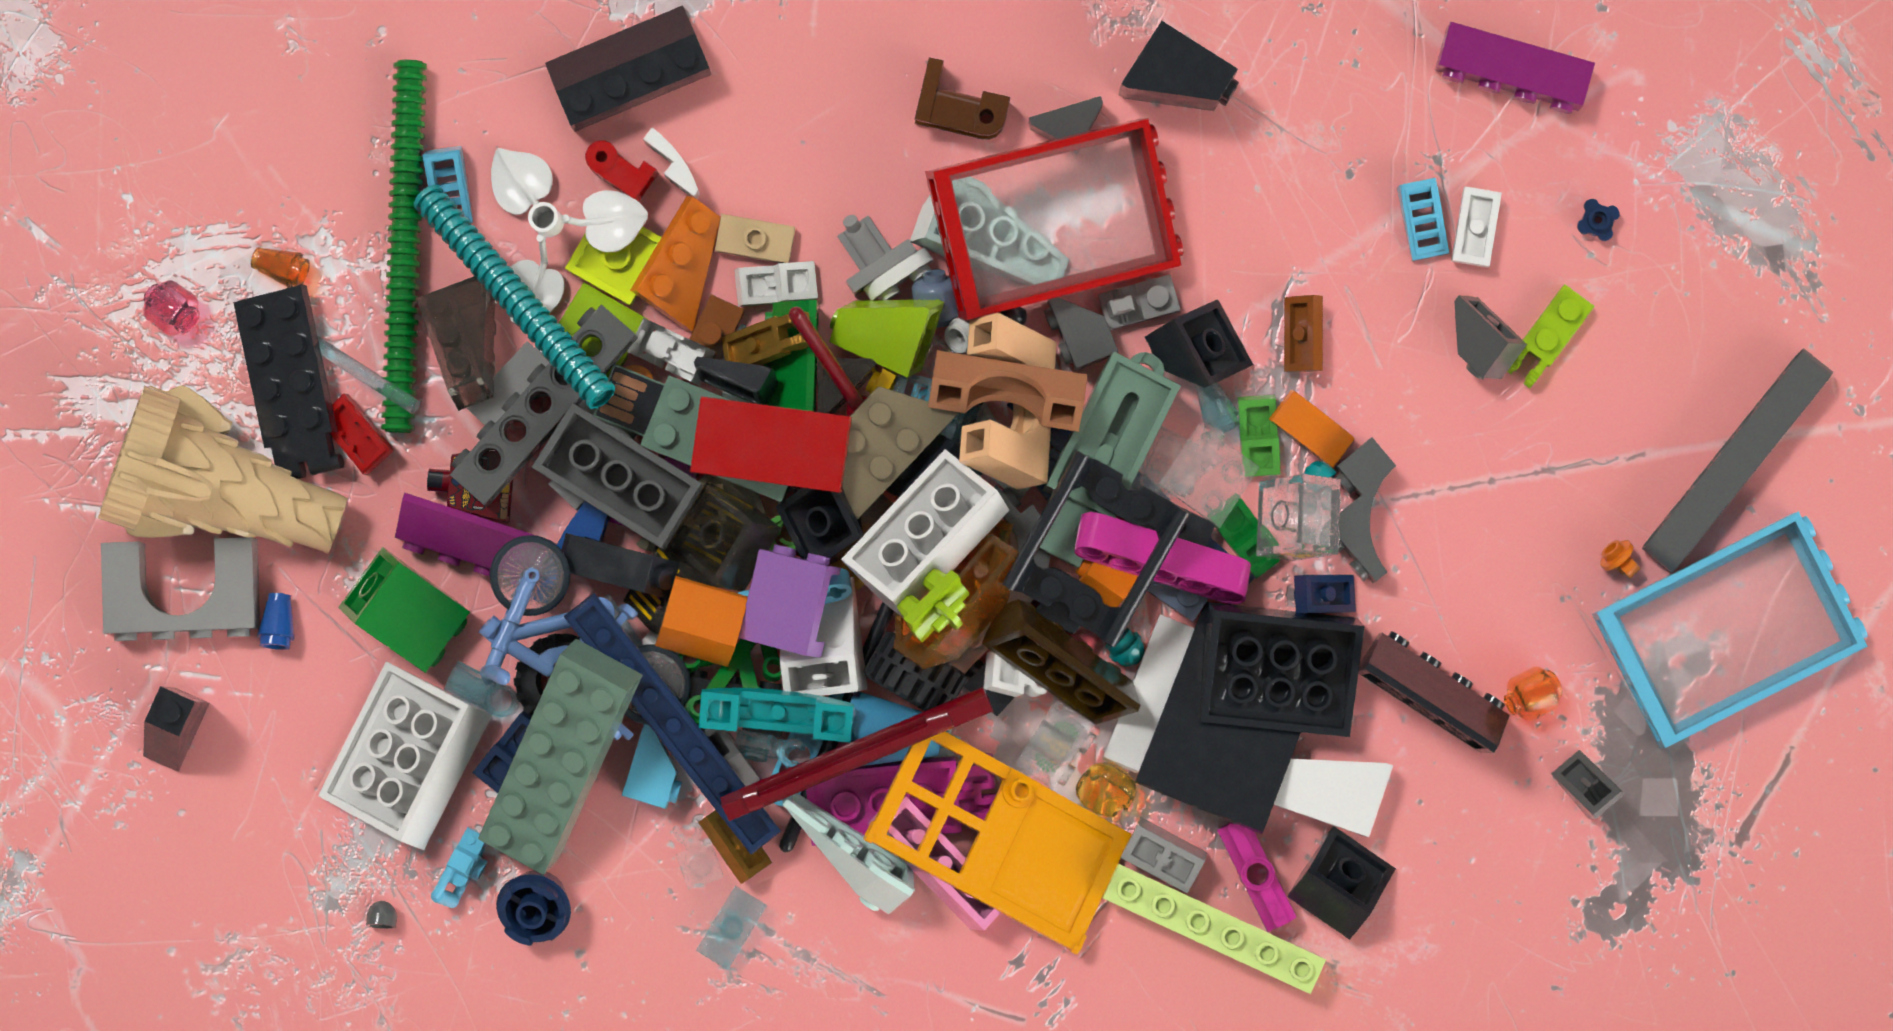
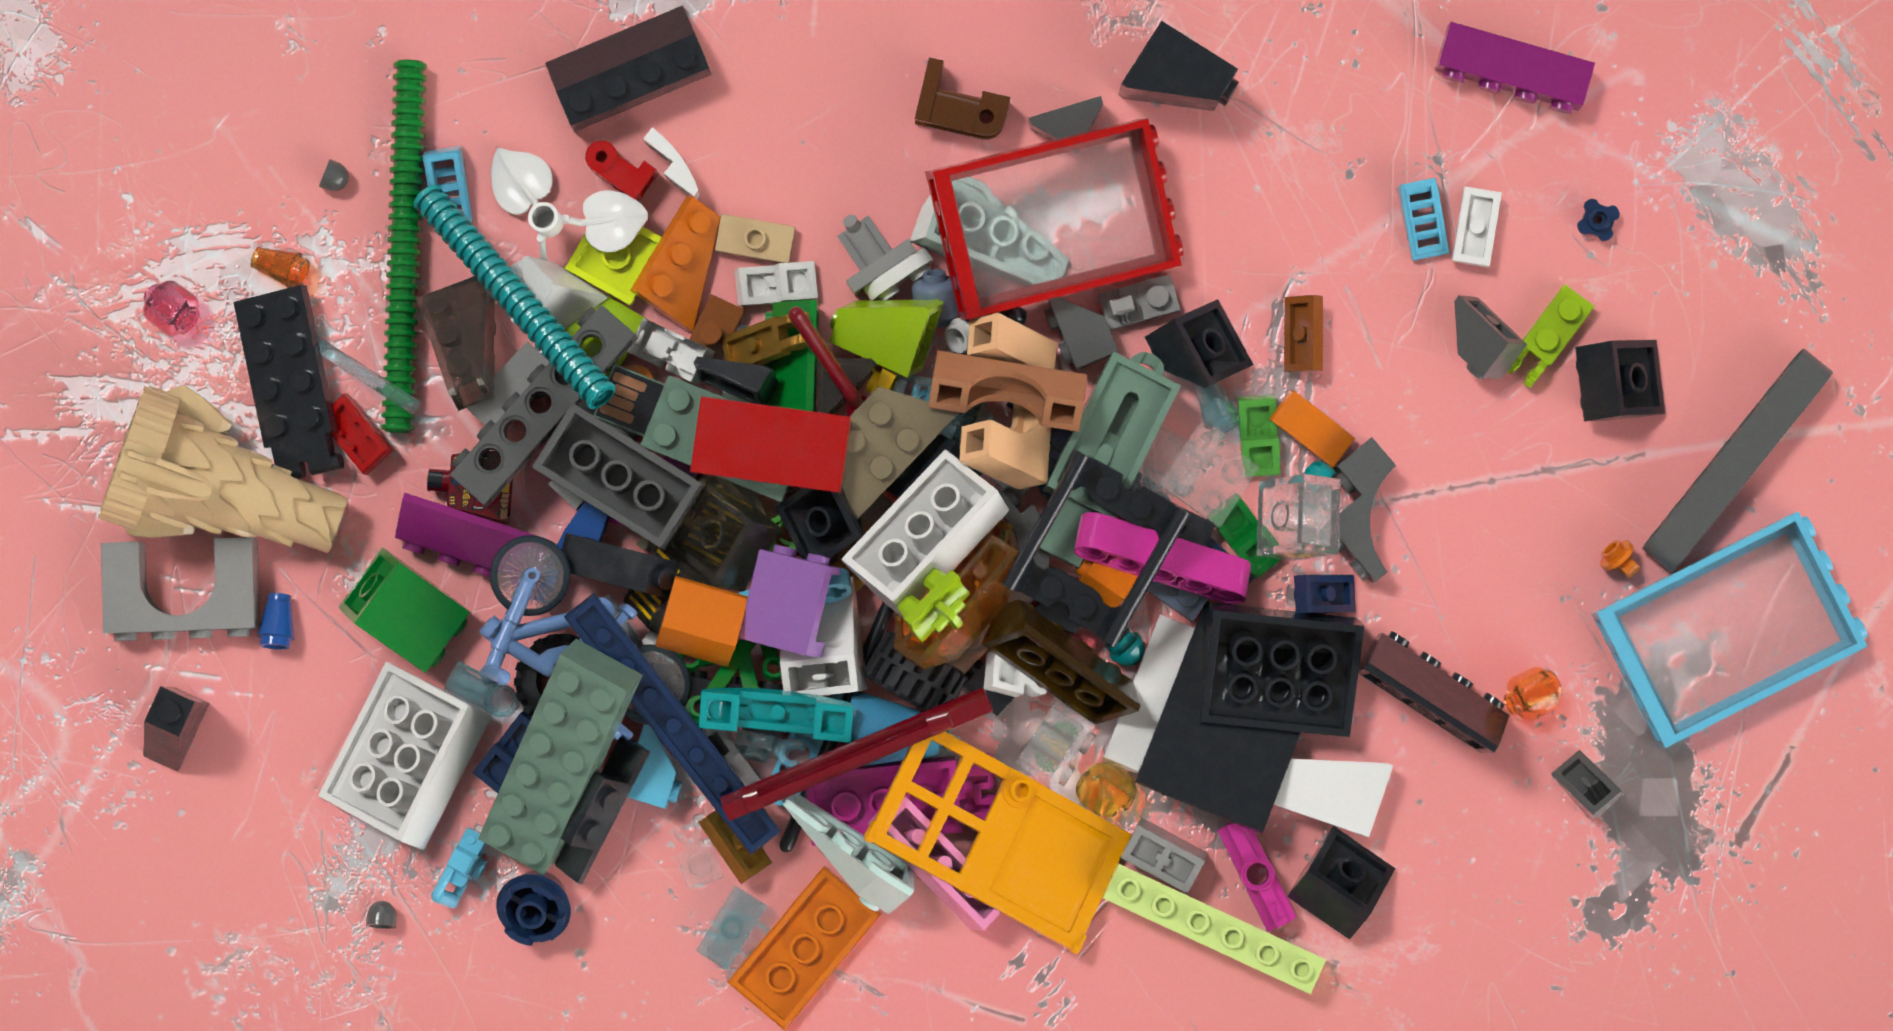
(334, 177): none -> dark grey hinge
(559, 290): none -> white slope
(600, 808): none -> black bracket
(803, 948): none -> orange tile
(1619, 380): none -> black slope

